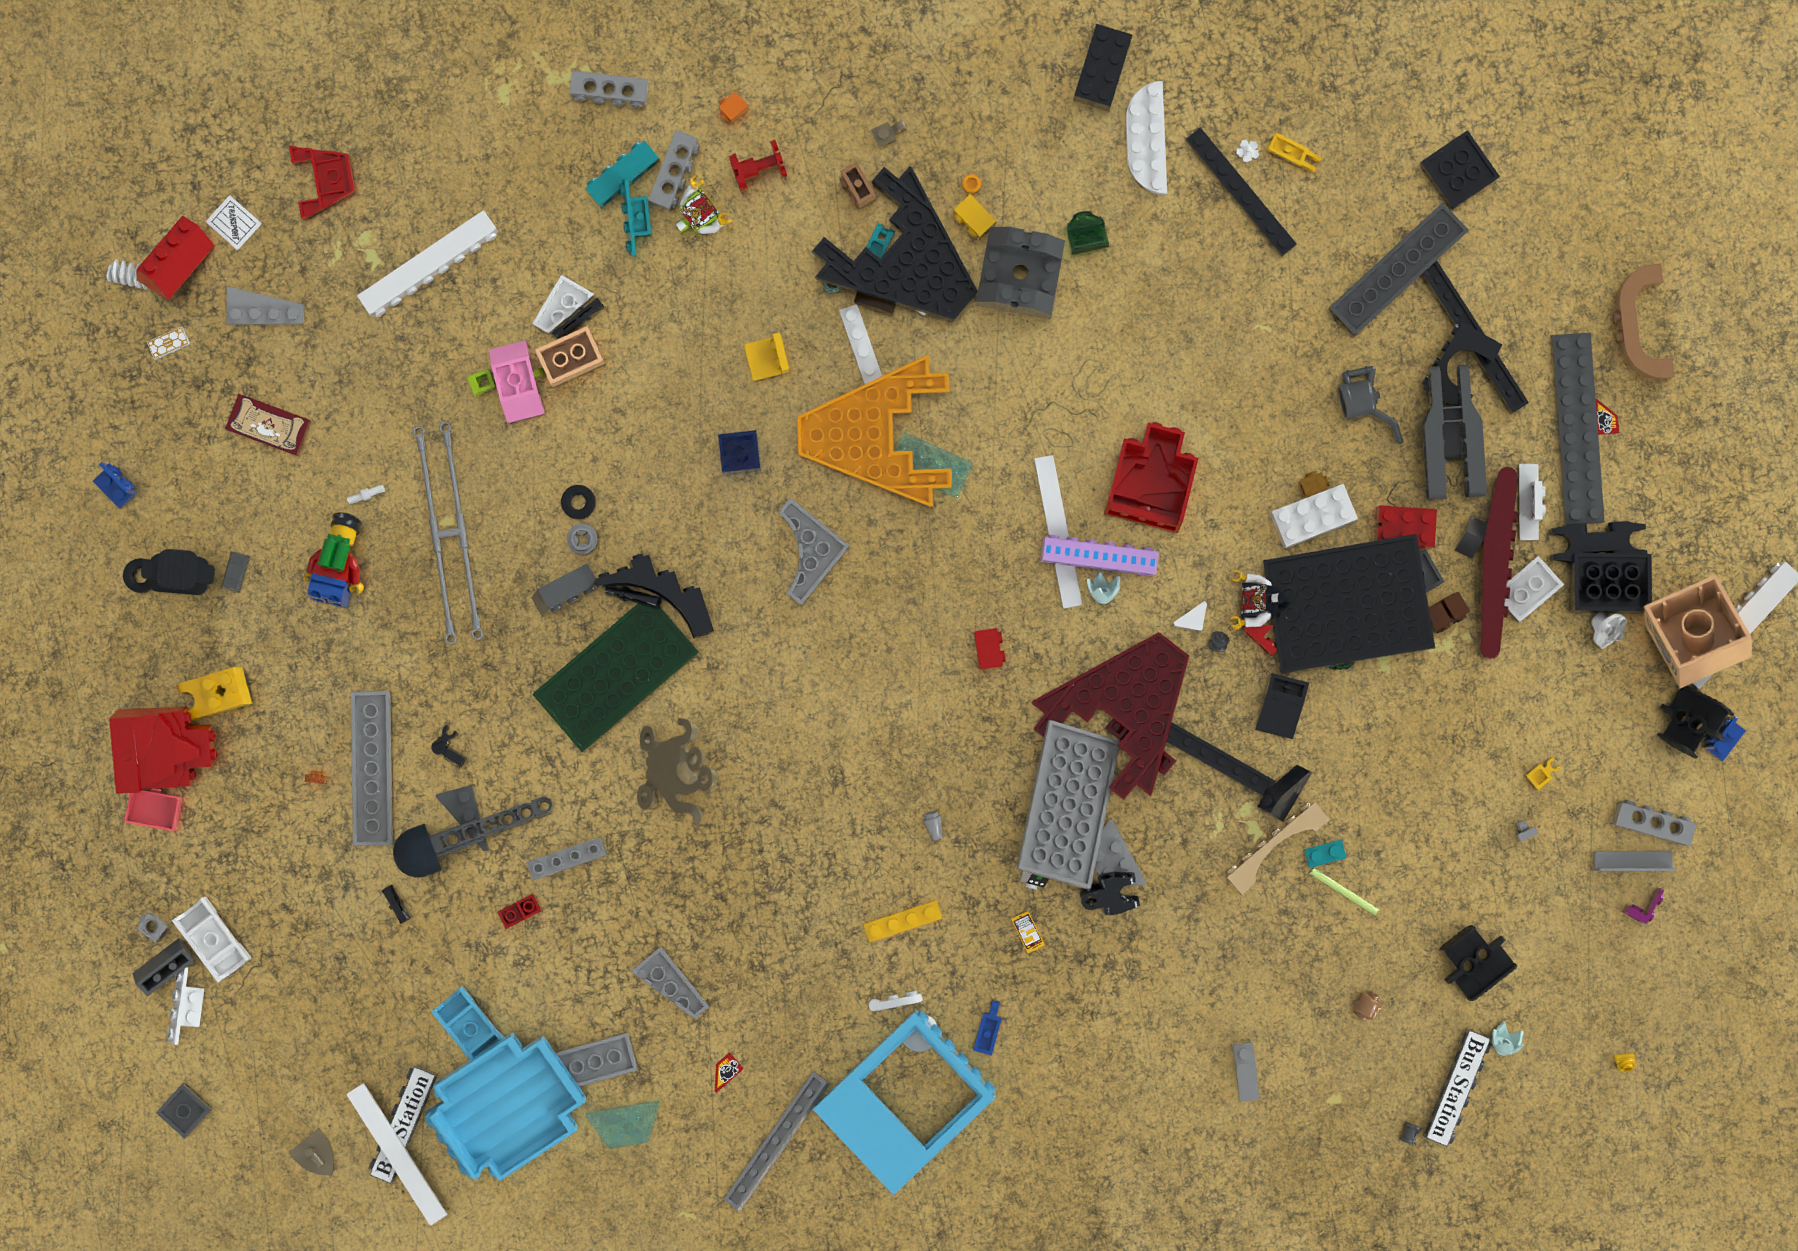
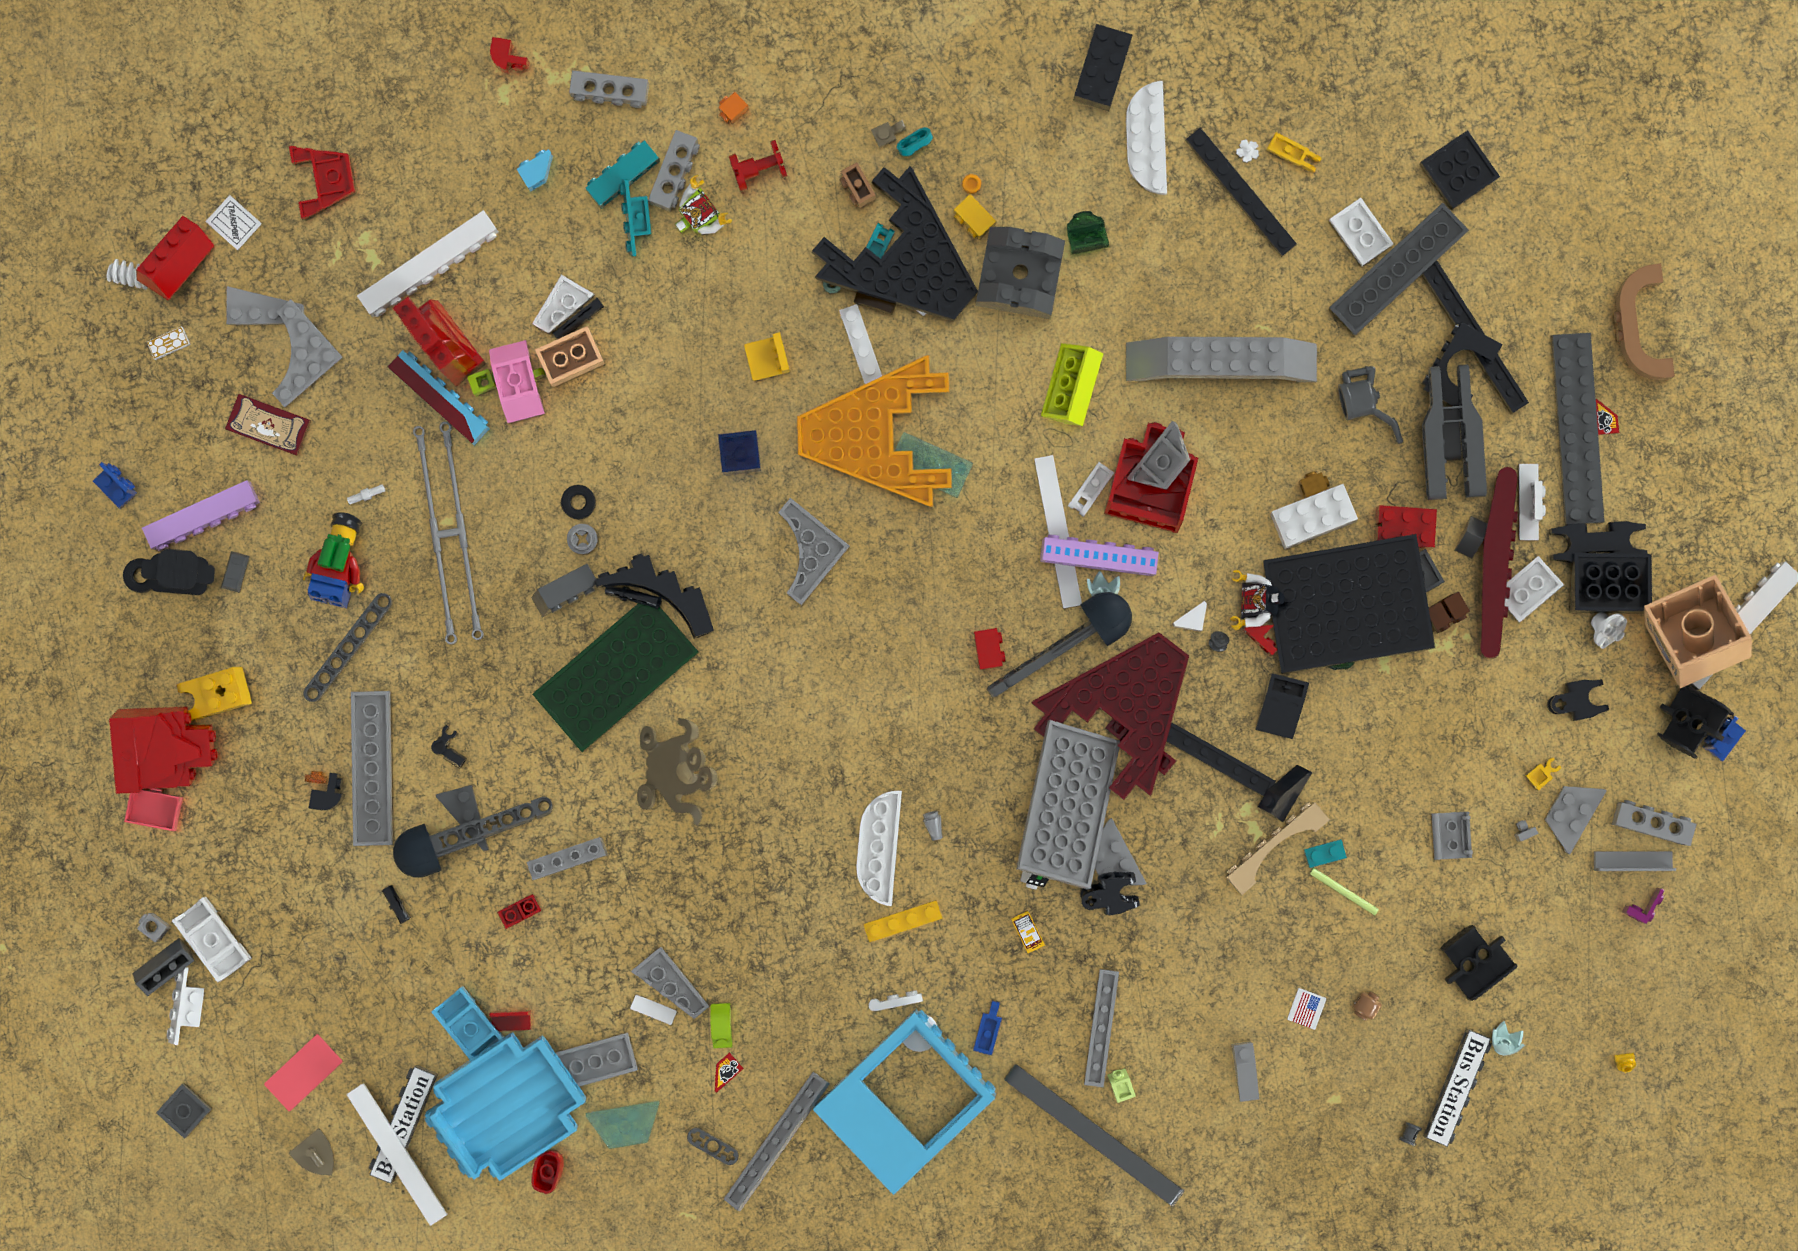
(201, 515): none -> lavender brick
(303, 1072): none -> coral sticker
(310, 354): none -> light grey plate
(327, 799): none -> black brick
(339, 652): none -> dark grey beam
(438, 397): none -> brick
(440, 339): none -> red panel
(502, 56): none -> red brick
(511, 1020): none -> red panel
(536, 170): none -> medium azure slope
(547, 1171): none -> red piece
(653, 1009): none -> white sticker
(697, 1144): none -> dark grey beam
(721, 1025): none -> lime brick
(878, 847): none -> white plate
(914, 141): none -> teal plate
(1072, 384): none -> neon yellow slope
(1091, 488): none -> white plate
(1094, 1135): none -> dark grey beam
(1101, 1028): none -> light grey plate
(1107, 615): none -> piece
(1121, 1085): none -> yellowish green bracket
(1163, 460): none -> light grey wing
(1221, 358): none -> light grey slope
(1306, 1008): none -> sticker
(1361, 232): none -> white plate
(1451, 835): none -> light grey piece
(1572, 813): none -> light grey wing
(1577, 700): none -> black piece

